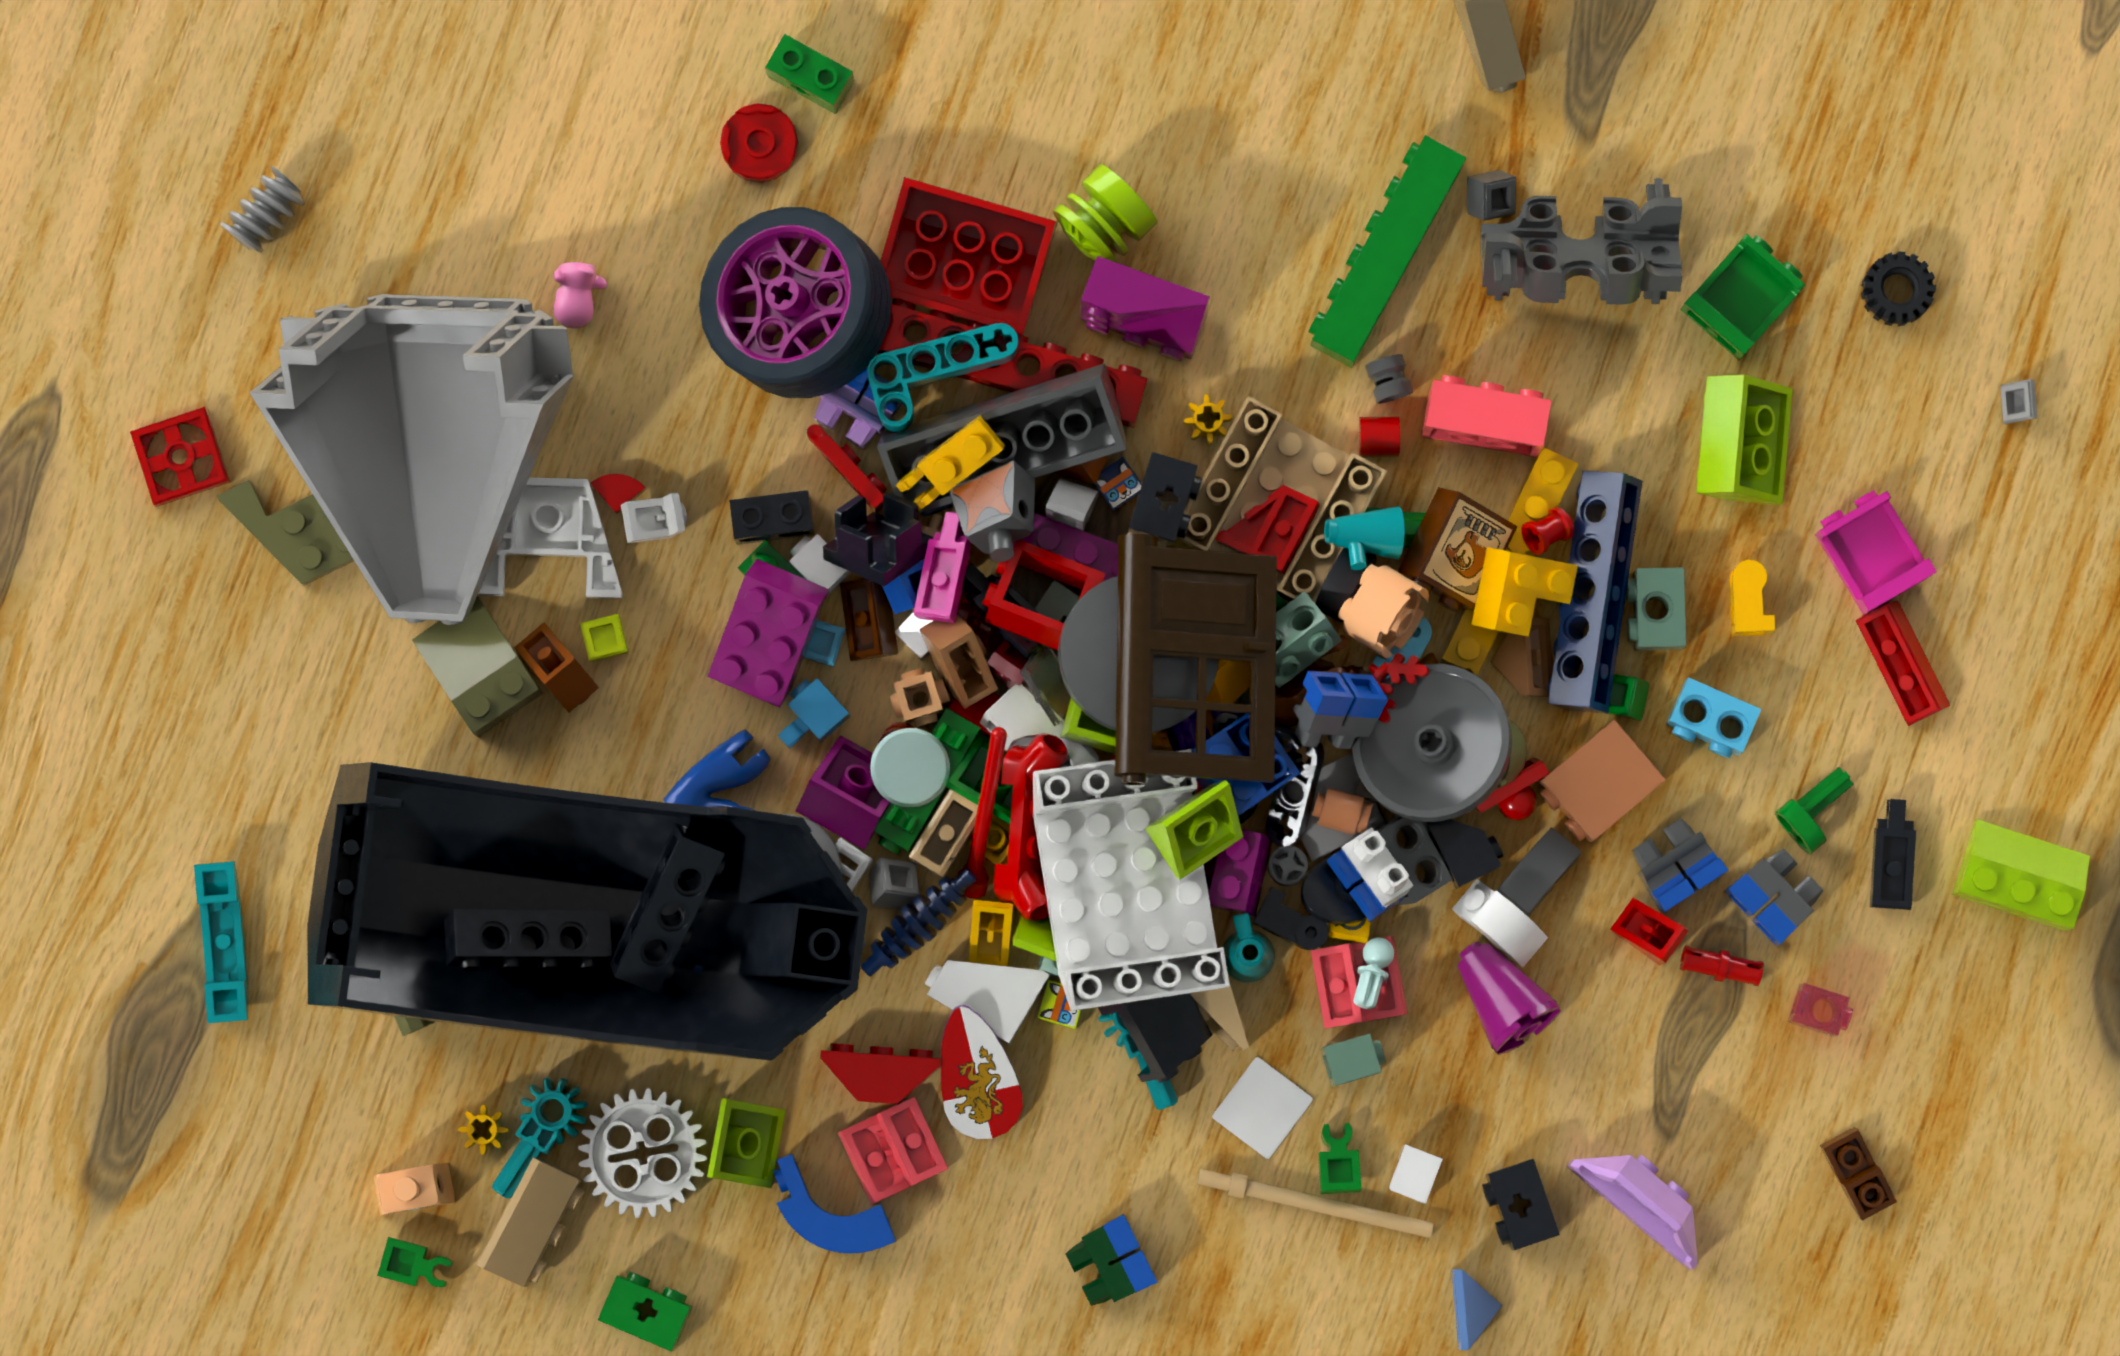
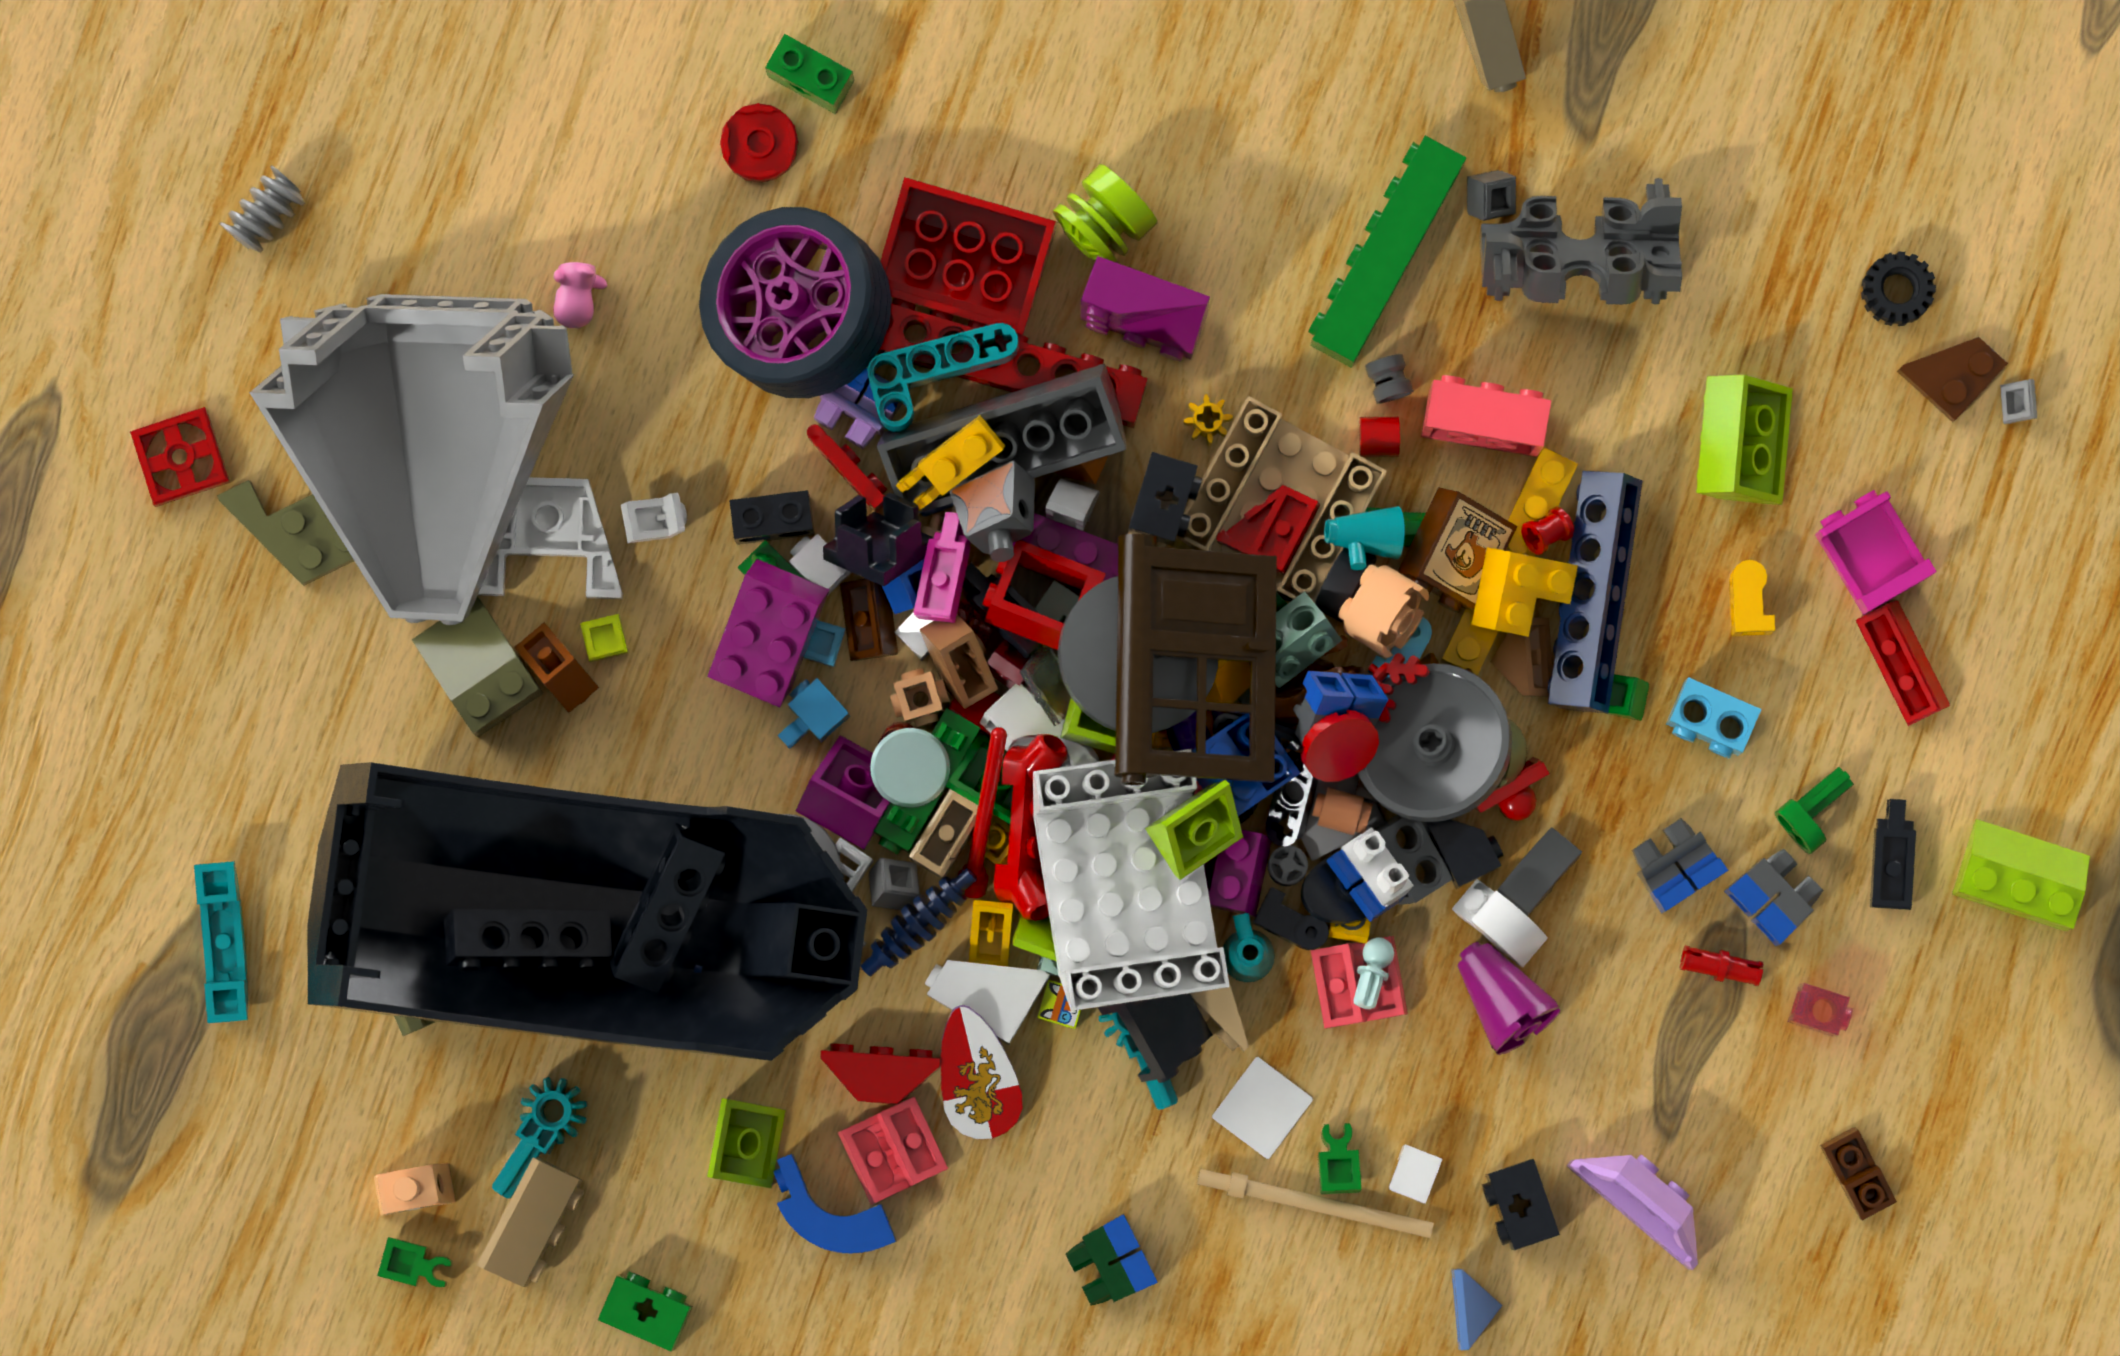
(472, 1129): yellow gear -> none
(618, 489): red tile -> none
(649, 1188): white gear -> none
(717, 773): blue piece -> none
(1118, 484): tile -> none
(1339, 746): none -> red tile
(1353, 1059): sand green brick -> none
(1600, 782): nougat panel -> none
(1649, 931): red slope -> none
(1667, 587): sand green brick -> none
(1744, 295): green panel -> none
(1954, 375): none -> reddish brown wing

